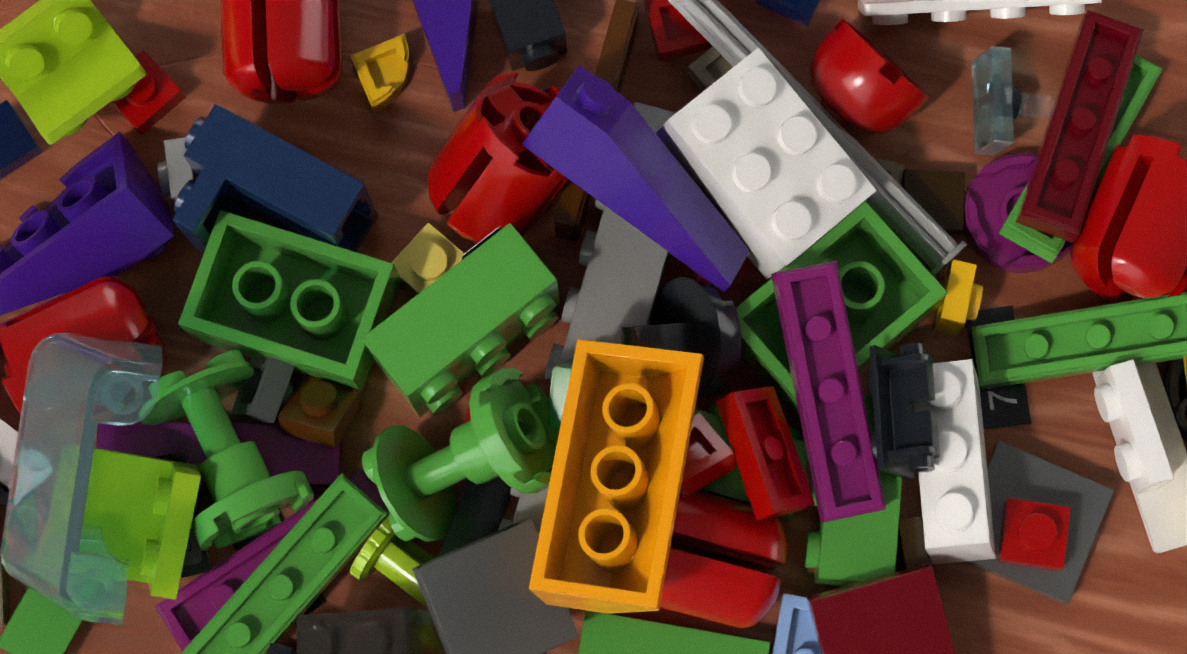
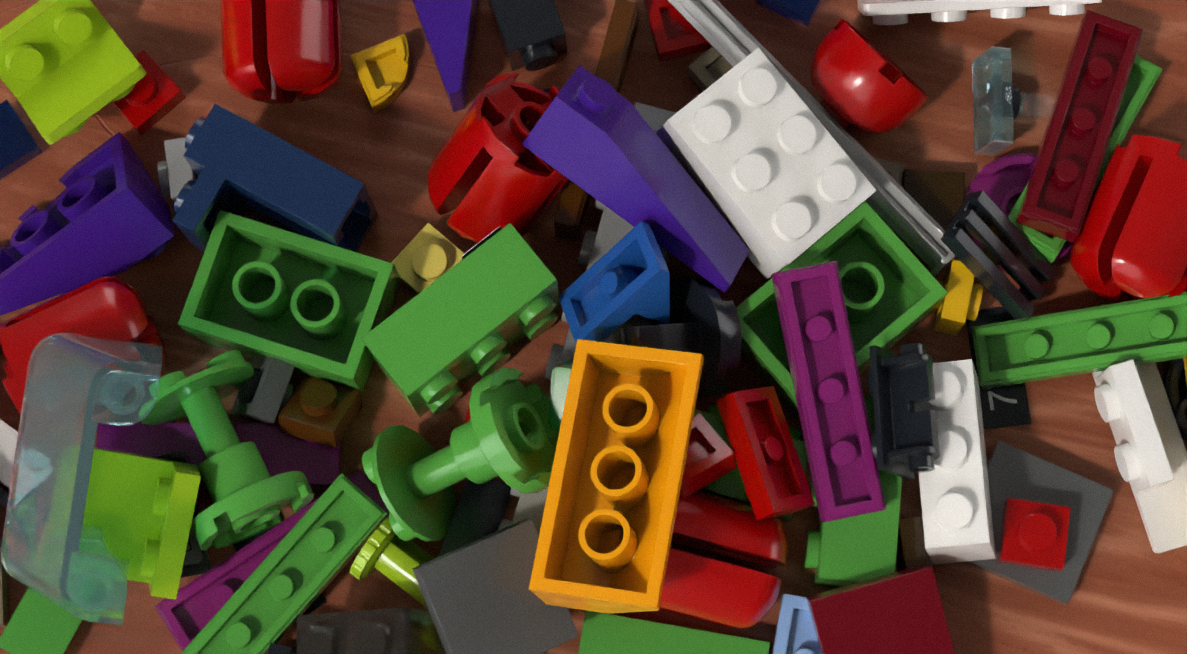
(620, 284): none -> blue slope
(1002, 246): none -> black tile

